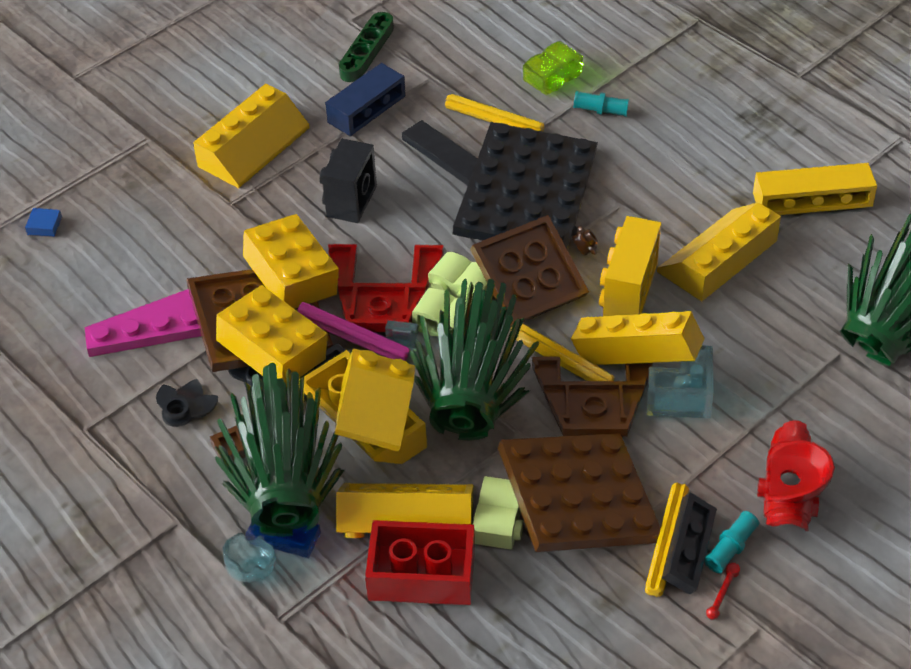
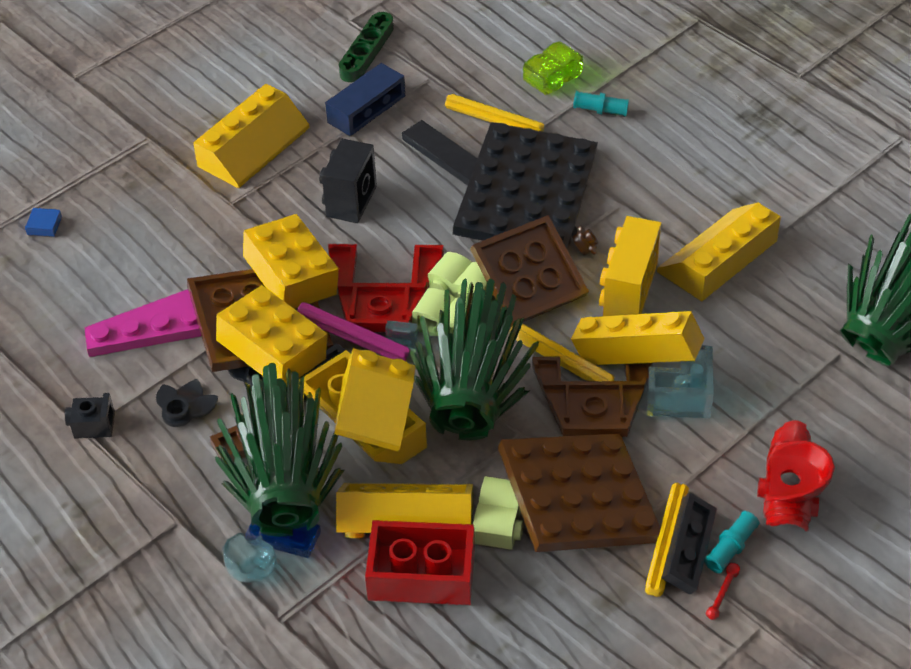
(91, 417): none -> black brick
(816, 188): yellow brick -> none

